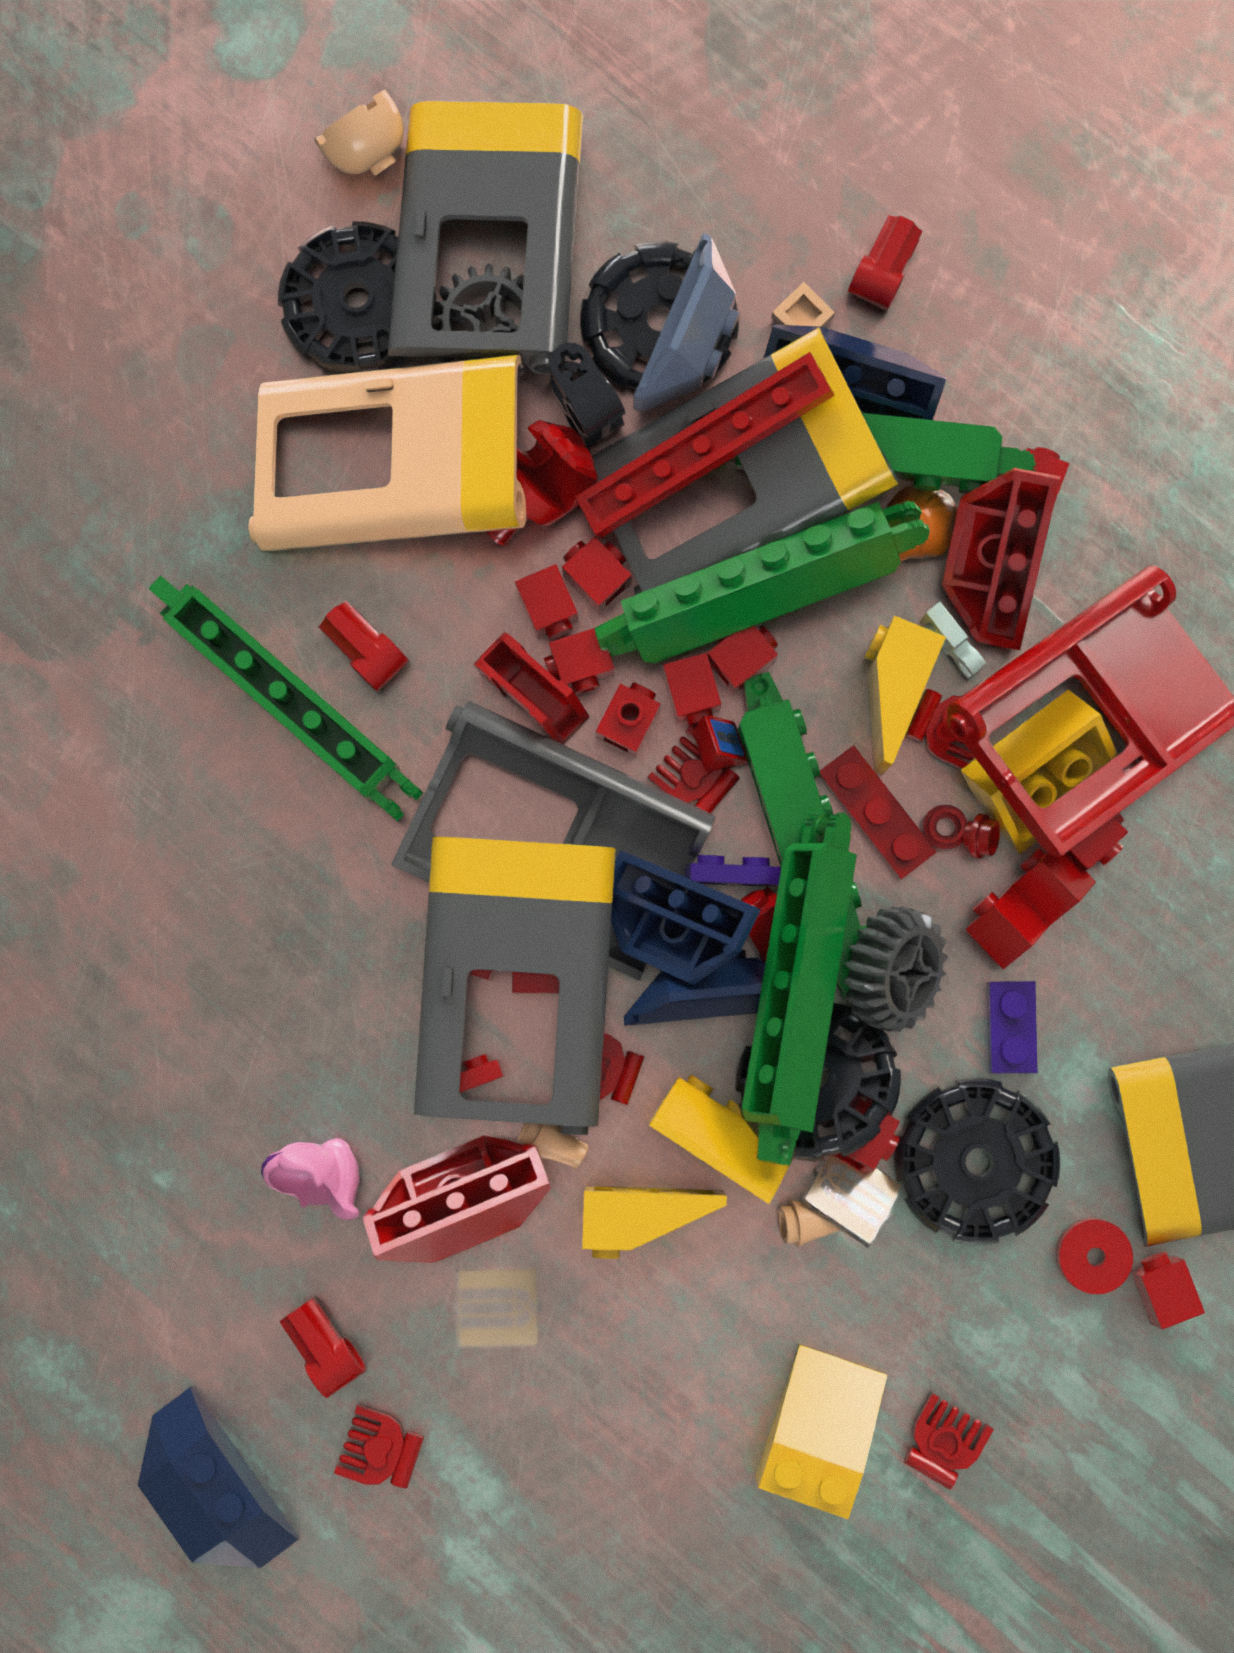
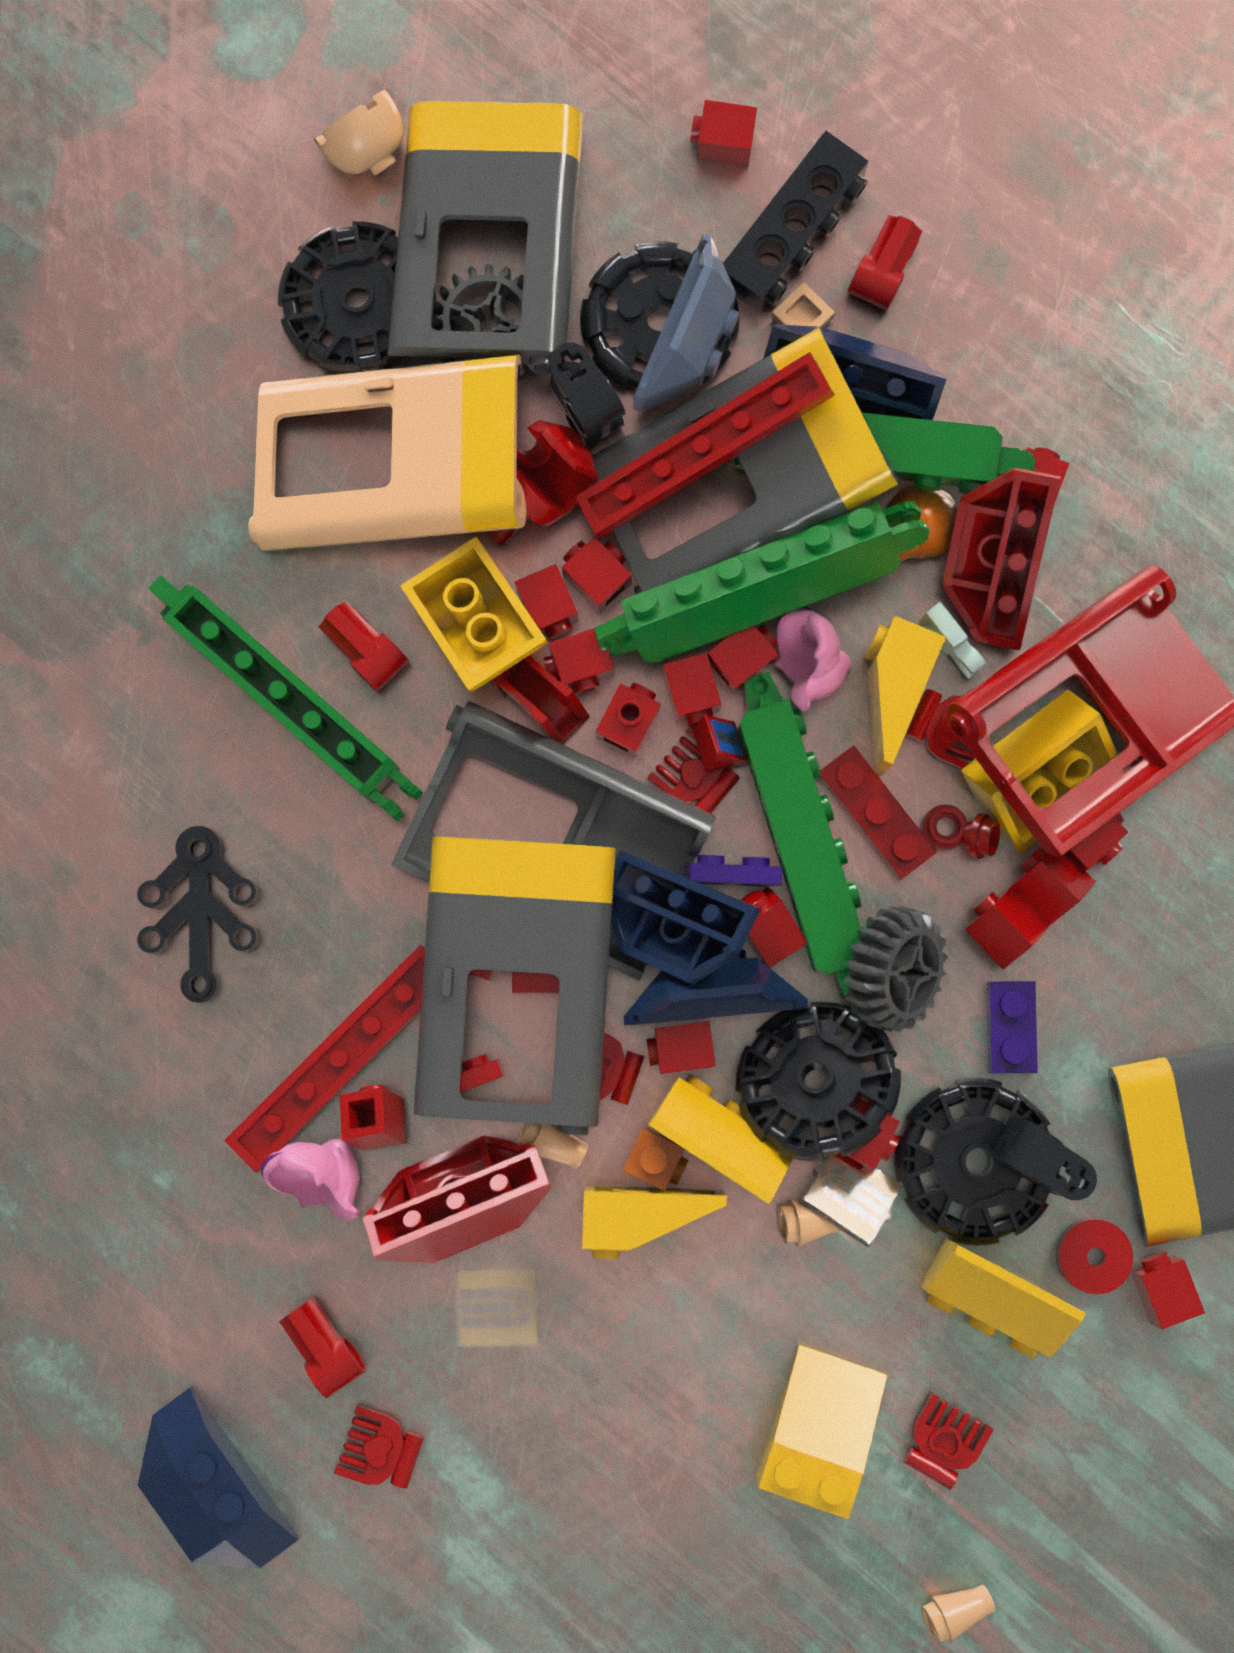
(198, 906): none -> black plant
(331, 1064): none -> red plate
(372, 1118): none -> red brick
(473, 614): none -> yellow slope
(655, 1159): none -> orange brick
(682, 1047): none -> red brick
(724, 133): none -> red brick
(799, 985): green hinge -> none
(810, 656): none -> bright pink hair
(826, 164): none -> black brick
(956, 1612): none -> light nougat cone
(999, 1301): none -> yellow slope
(1038, 1158): none -> black piece

